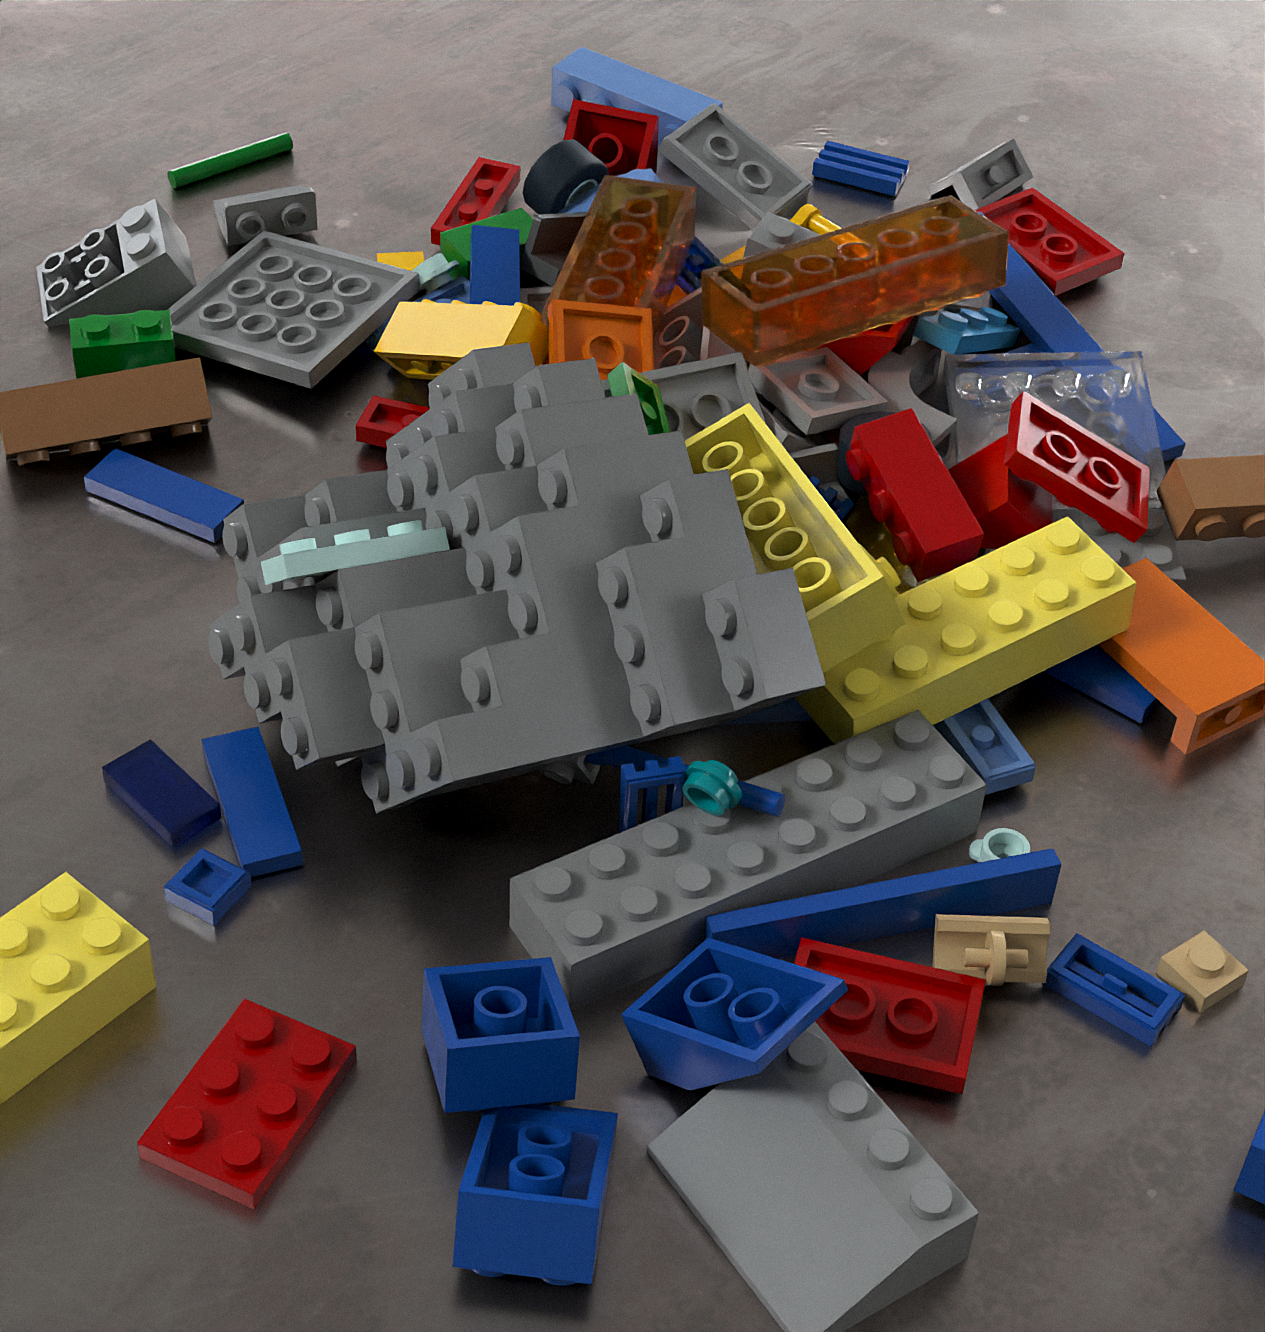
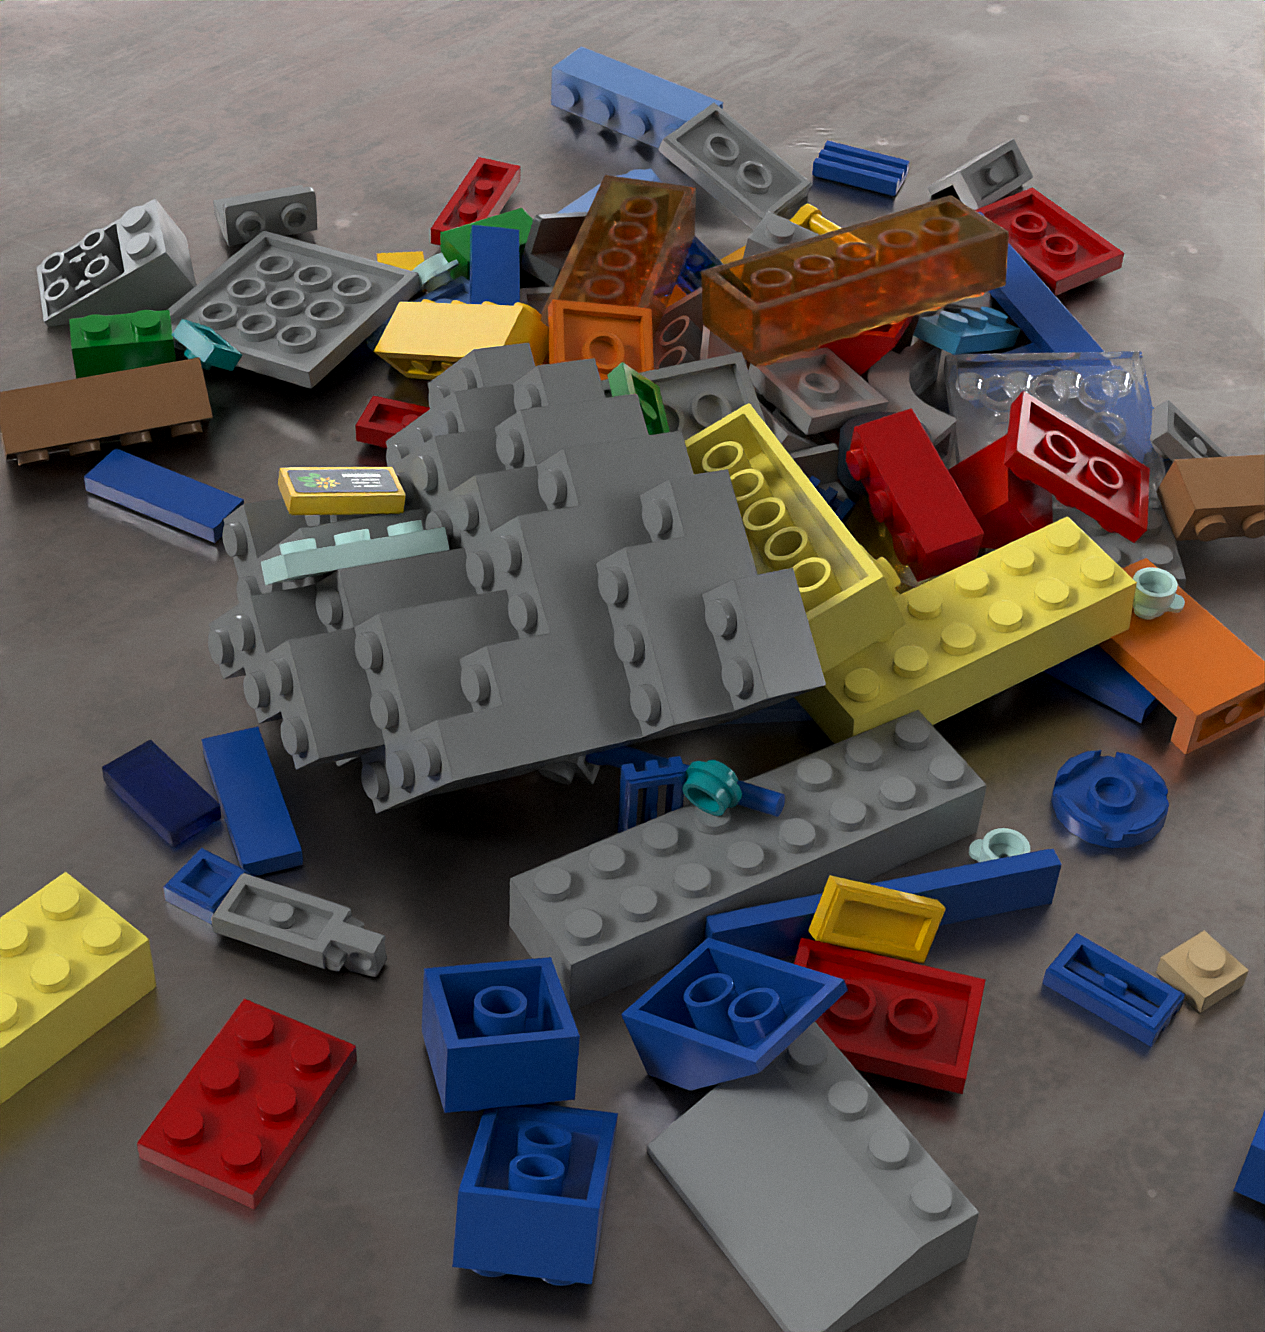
(206, 344): none -> teal plate
(230, 160): green bar -> none
(298, 926): none -> light grey hinge
(341, 490): none -> tile
(562, 177): black wheel -> none
(615, 136): red slope -> none
(876, 919): none -> yellow tile
(988, 746): medium blue hinge -> none
(992, 947): tan hips -> none
(1110, 799): none -> blue tile
(1156, 593): none -> light aqua plate
(1178, 437): none -> light grey plate

